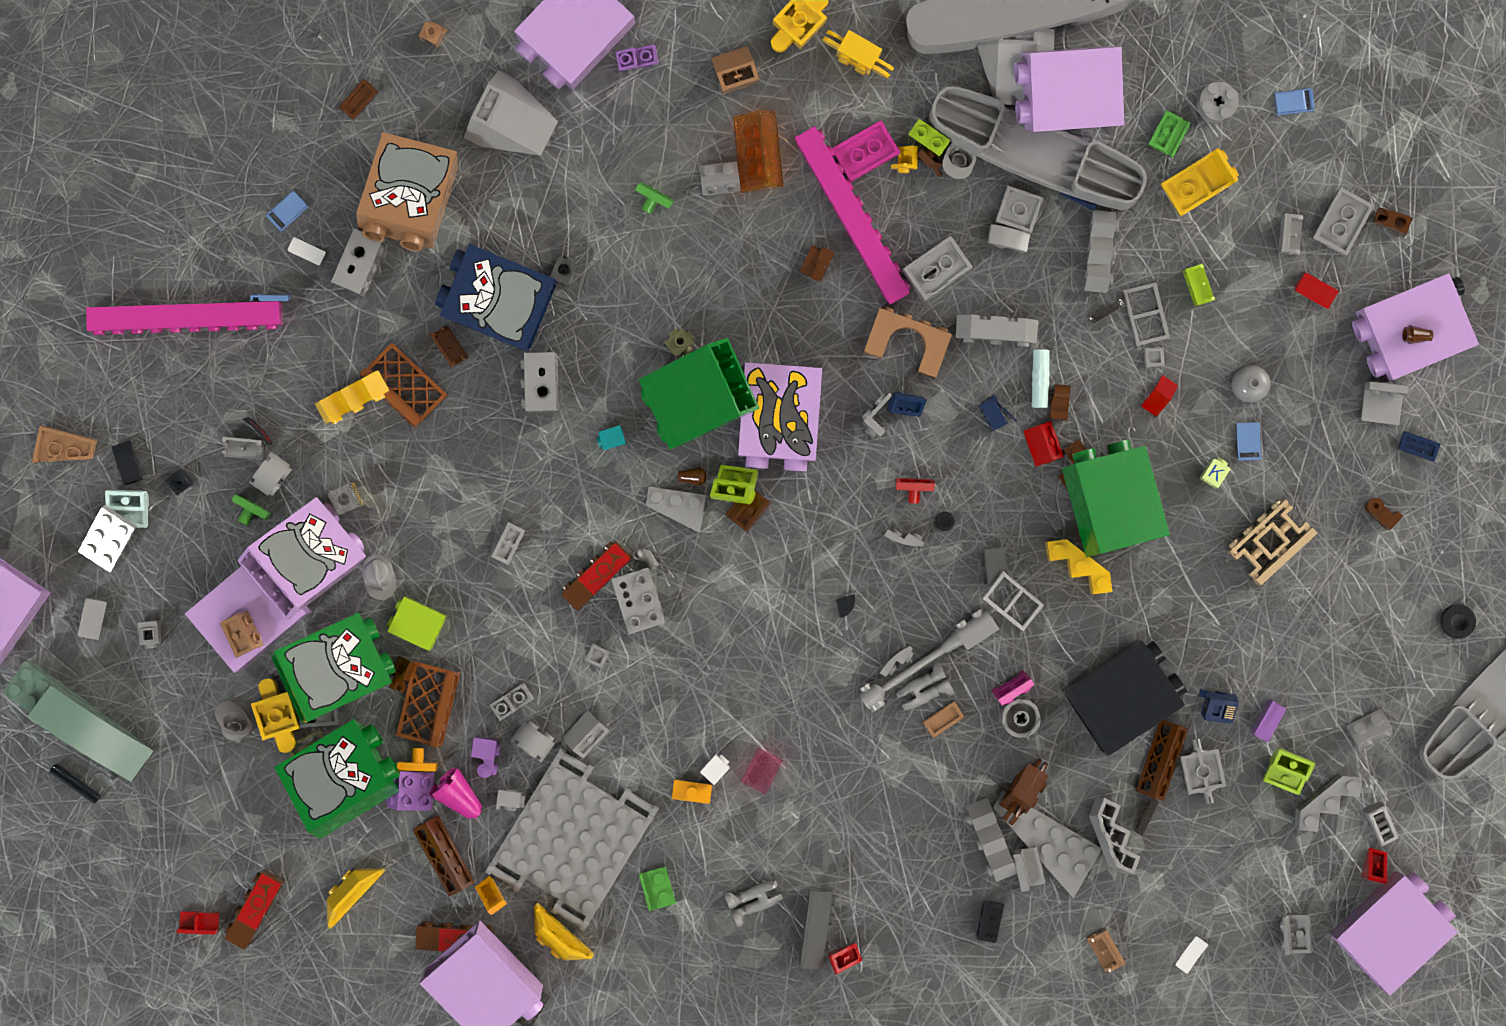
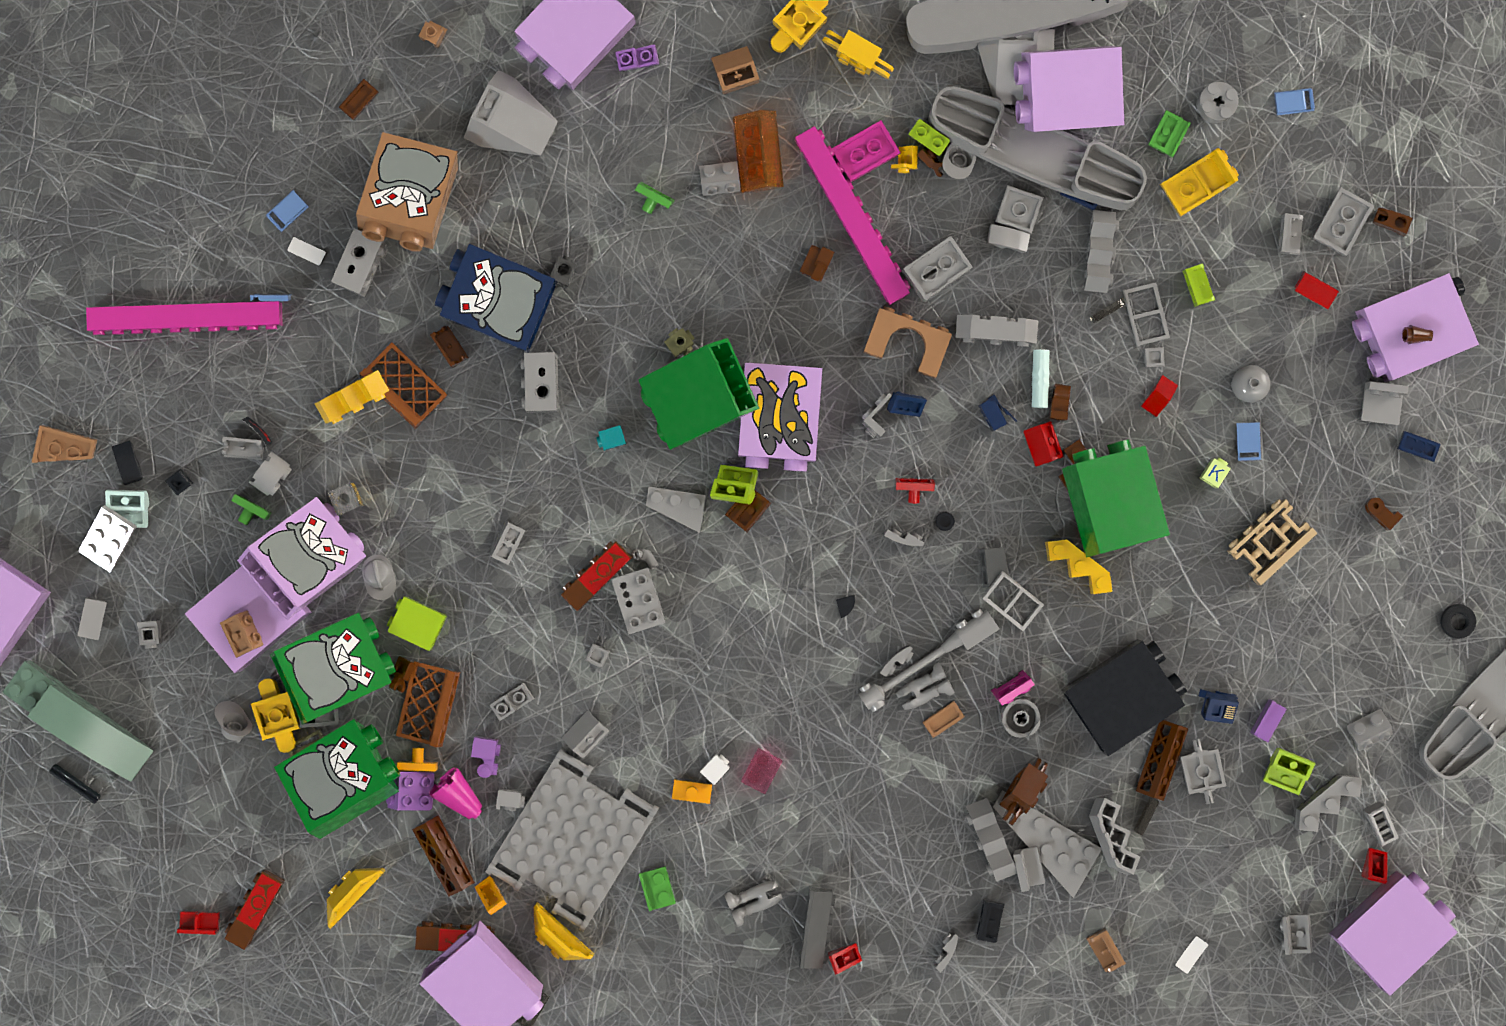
(532, 741): light grey brick -> none
(693, 476): reddish brown cone -> none
(949, 945): none -> light grey slope

